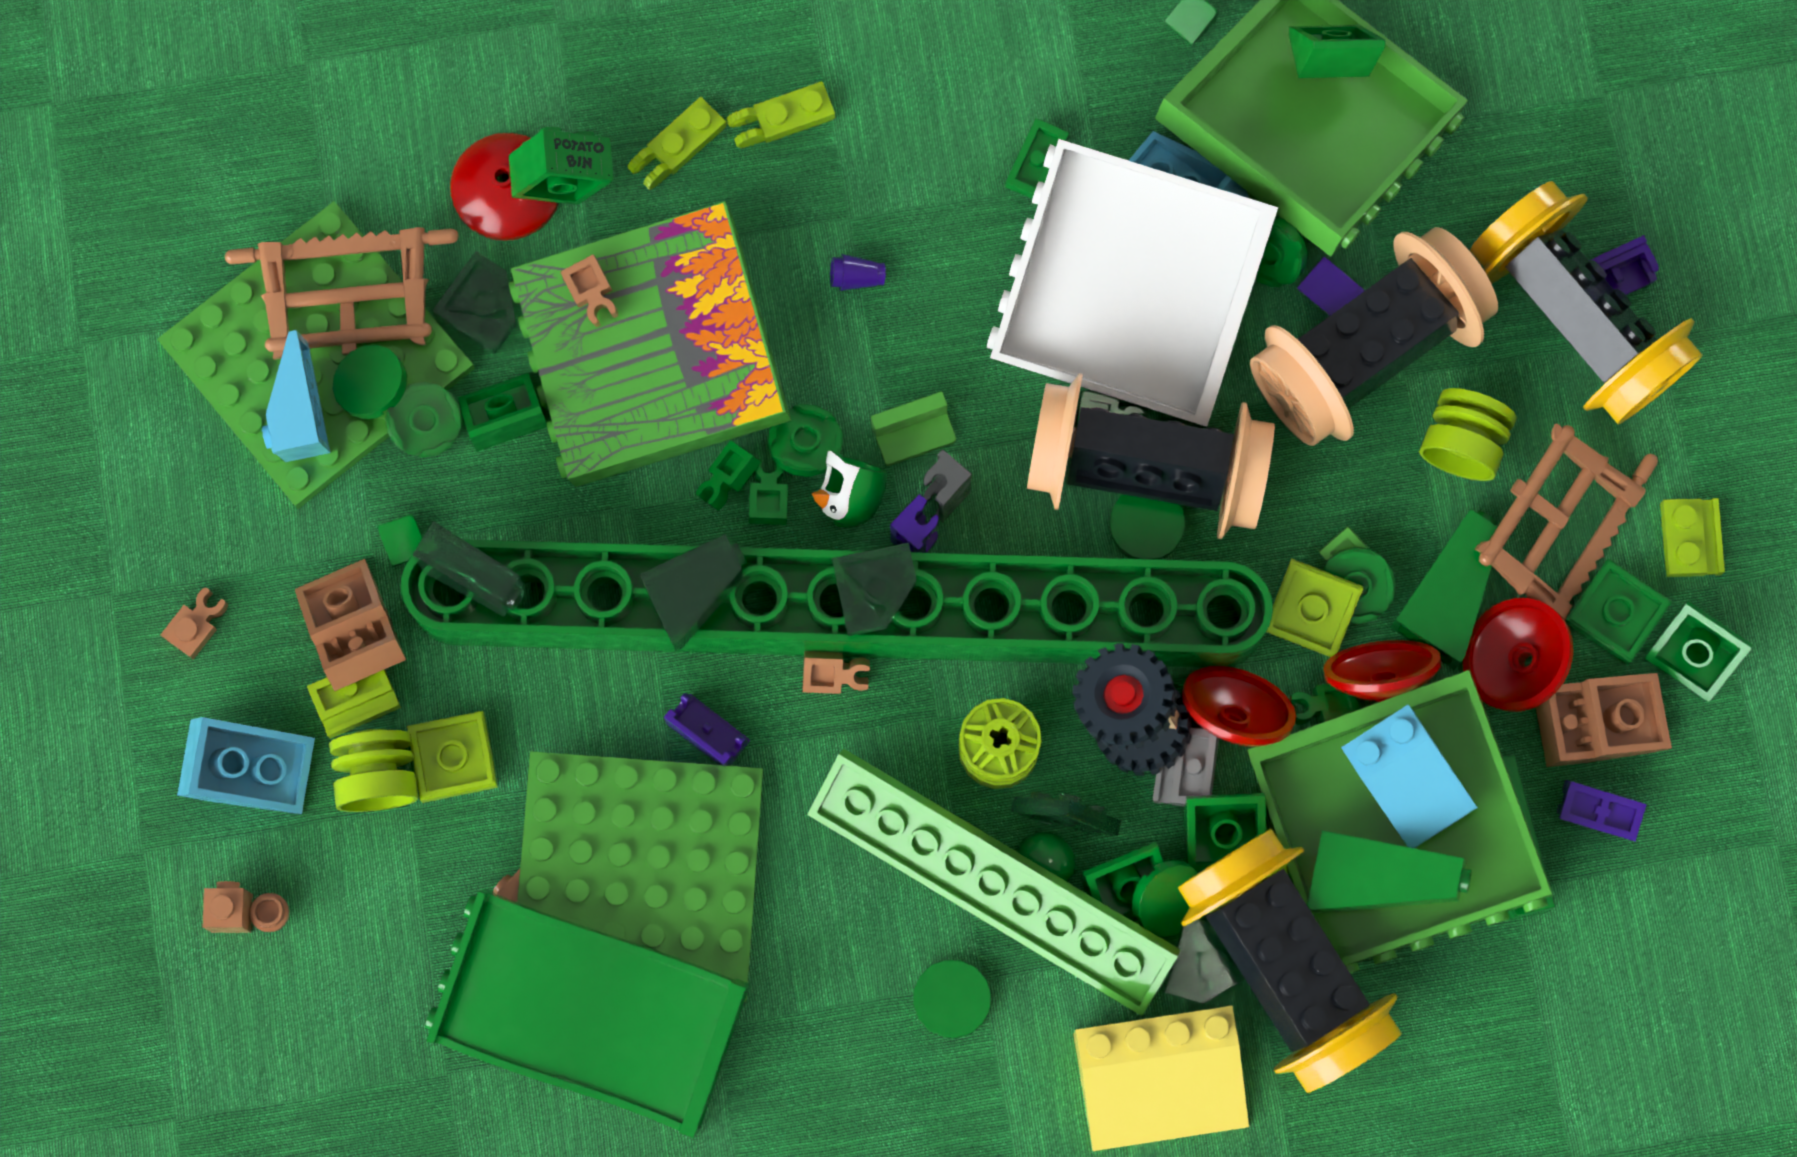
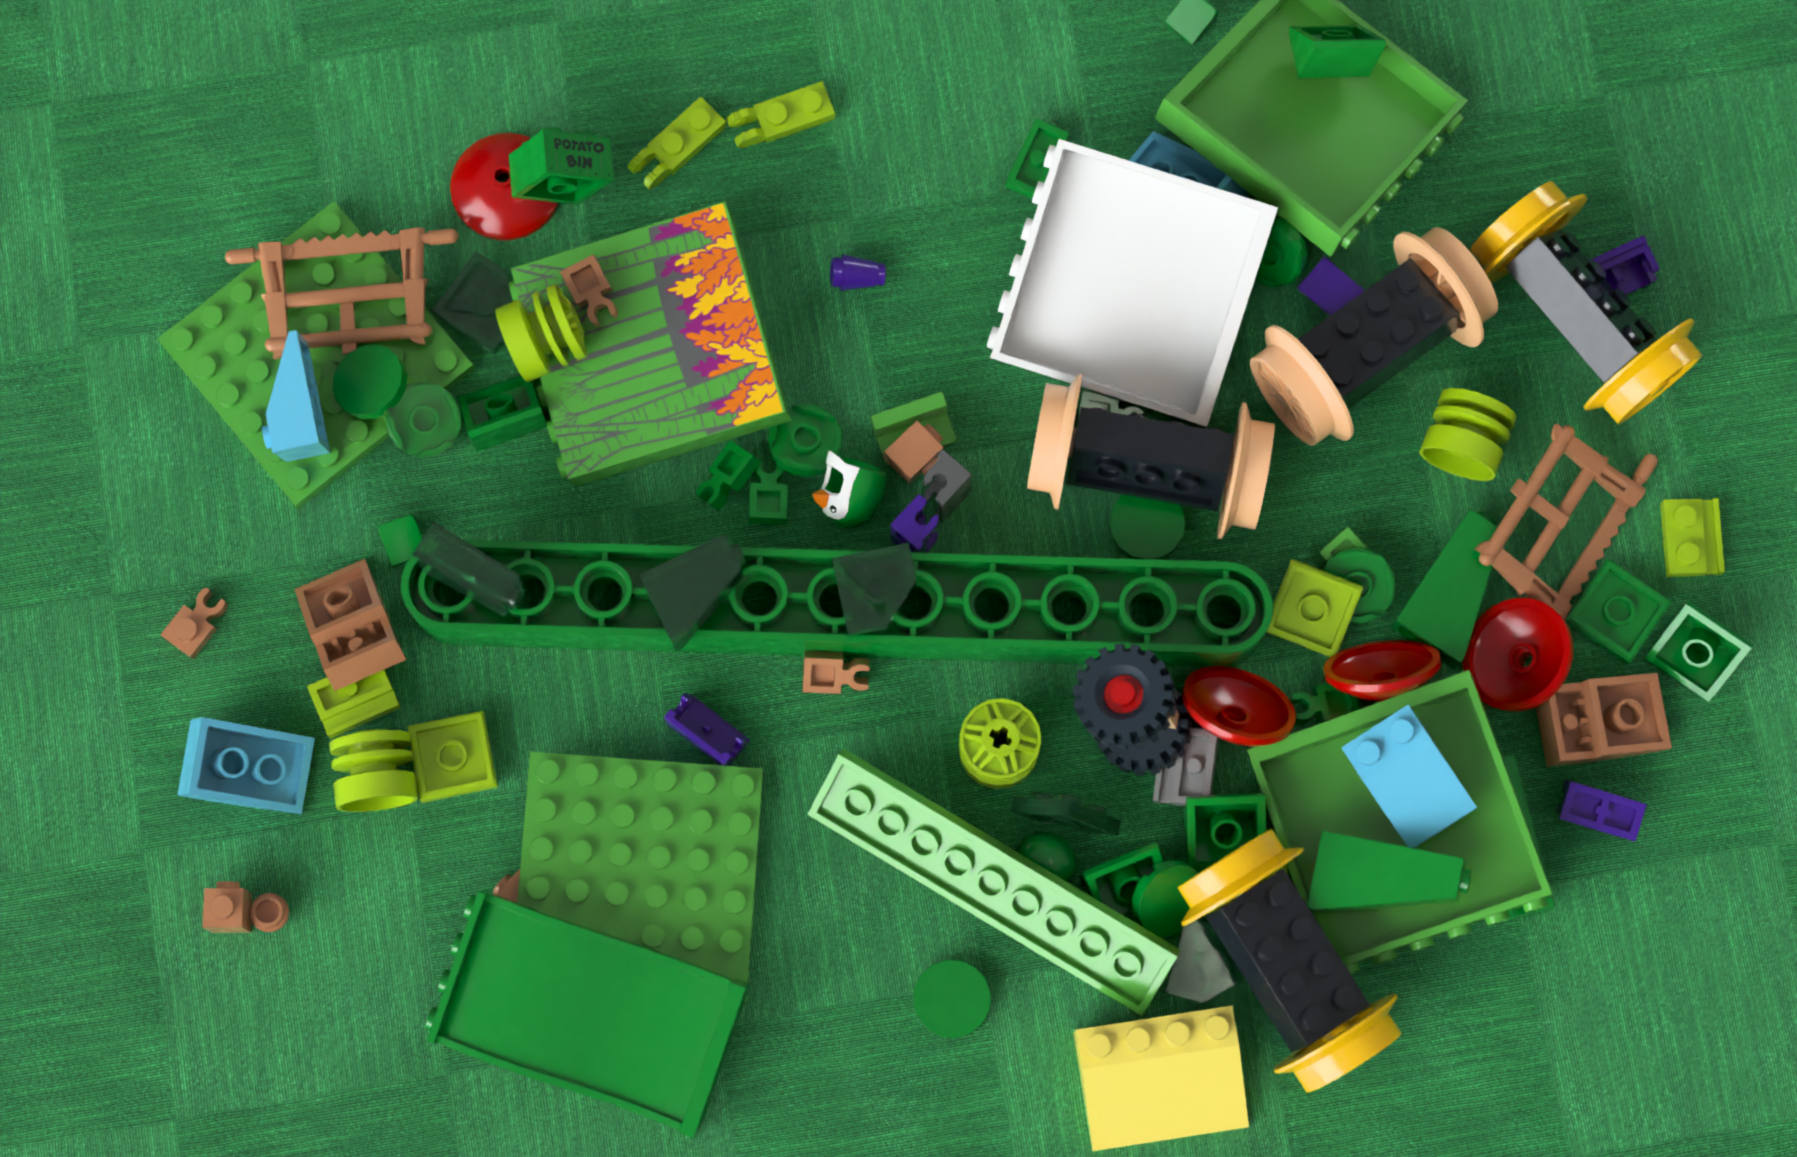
(541, 332): none -> lime wheel
(914, 451): none -> nougat brick

